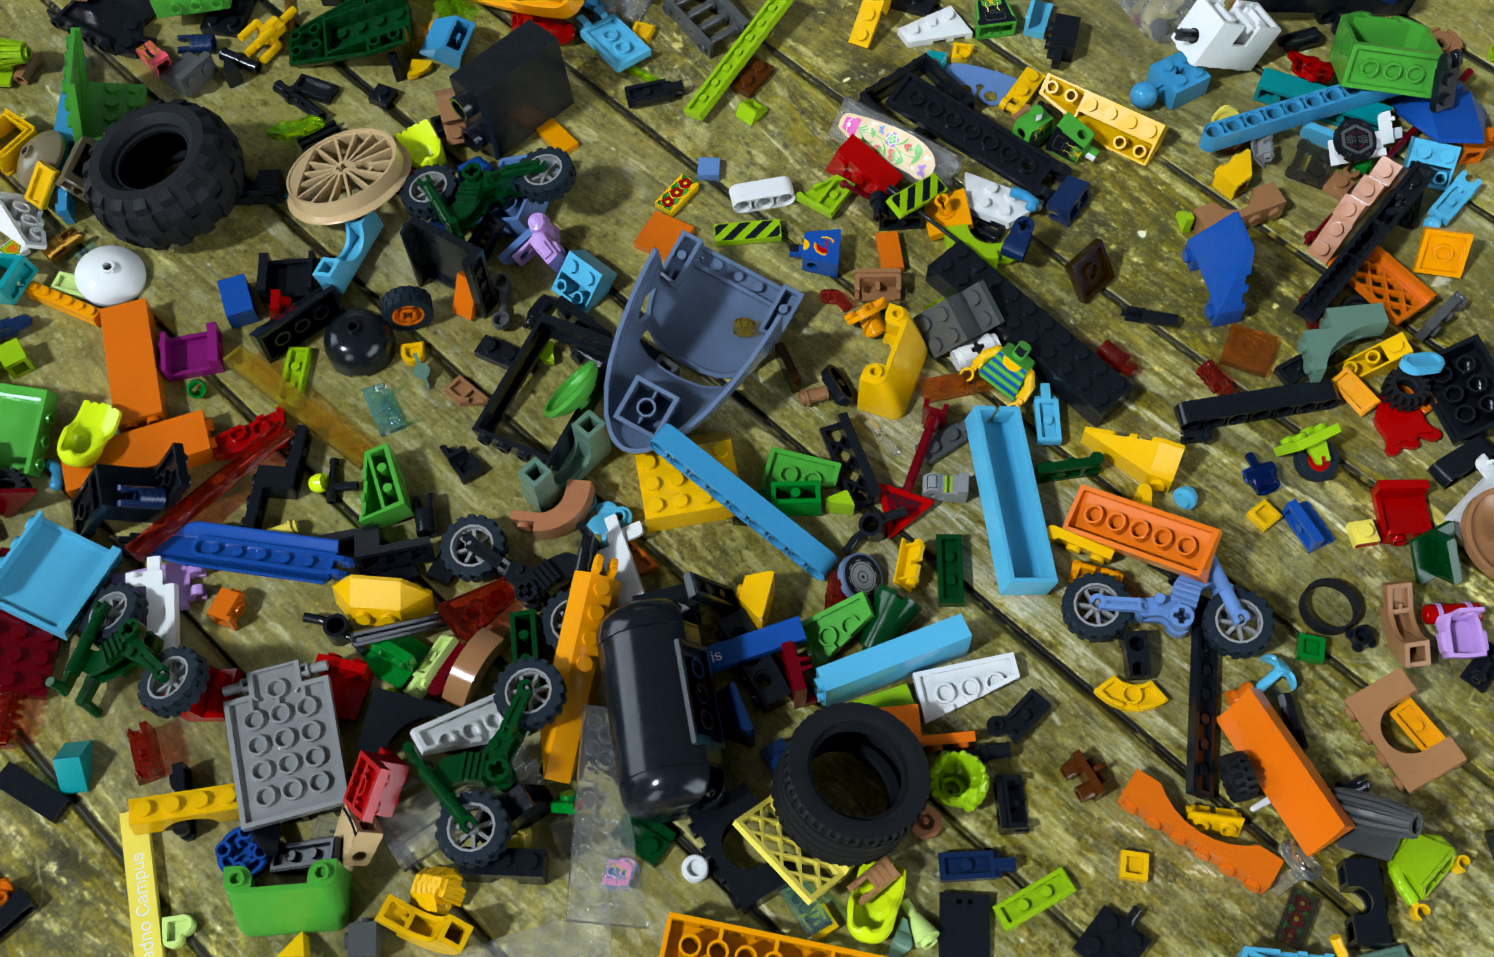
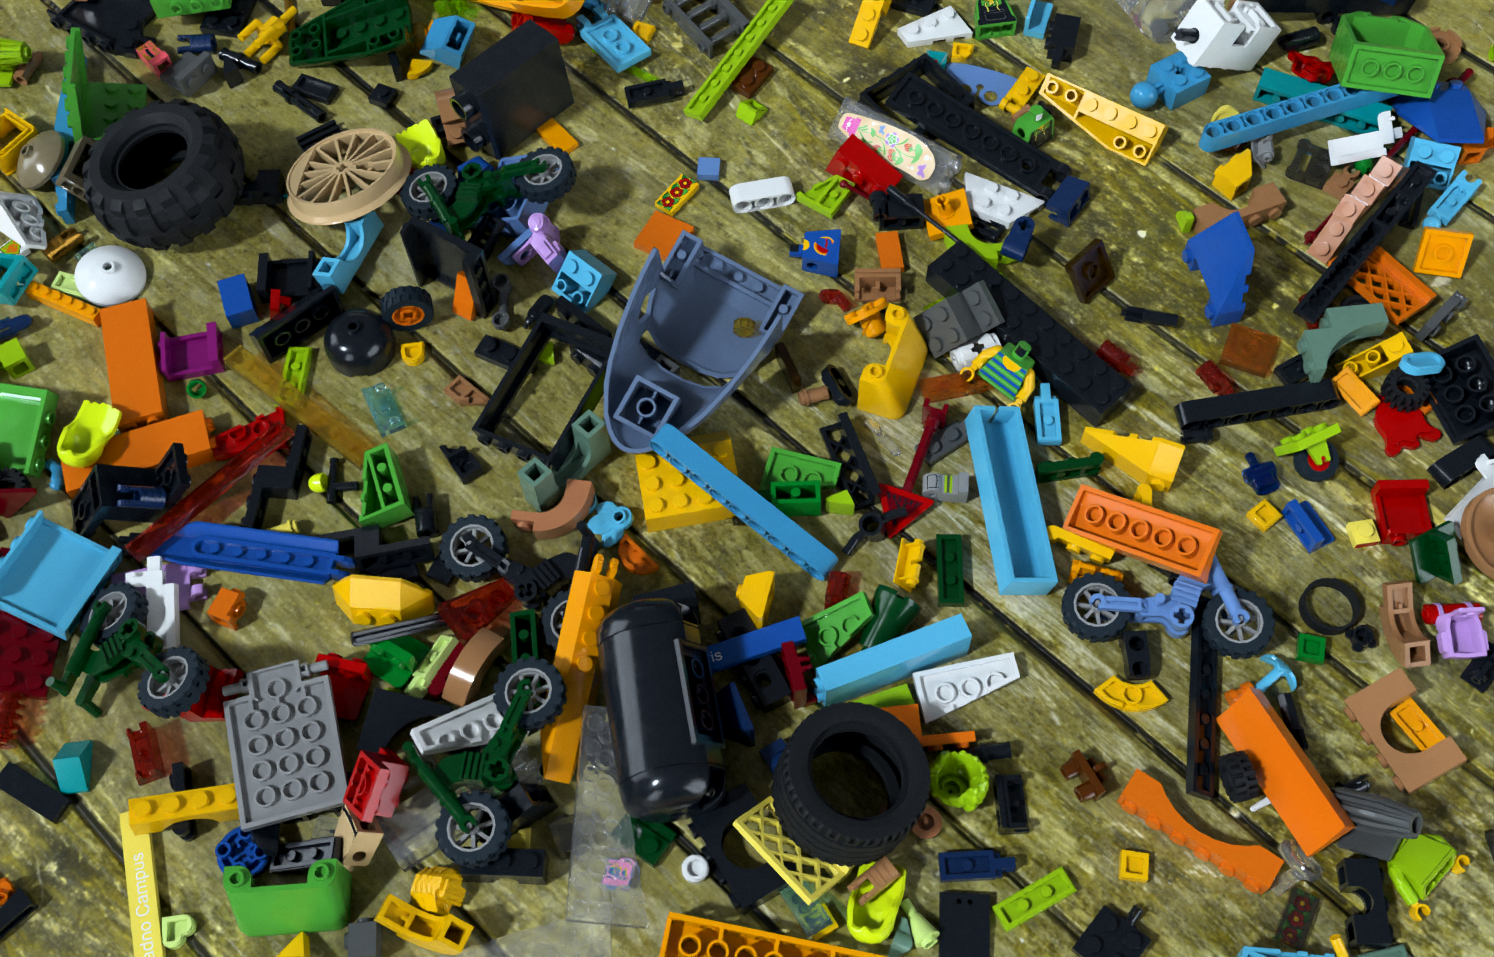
(41, 185): yellow tile -> none
(303, 126): clear neon green tile -> none
(330, 624): black piece -> none
(421, 370): sand green piece -> none
(564, 803): green plate -> none
(573, 392): bright green dish -> none
(619, 549): white piece -> none
(710, 592): black tile -> none
(747, 232): lime tile -> none
(858, 574): tile -> none
(916, 195): lime tile -> none
(1020, 718): black hinge -> none
(1024, 195): dark azure arm -> none
(1072, 140): torso -> none
(1185, 497): medium azure plate -> none
(1224, 821): yellow hinge -> none
(1316, 134): medium azure tile -> none
(1354, 140): black tile -> none
(1445, 80): black hinge -> none

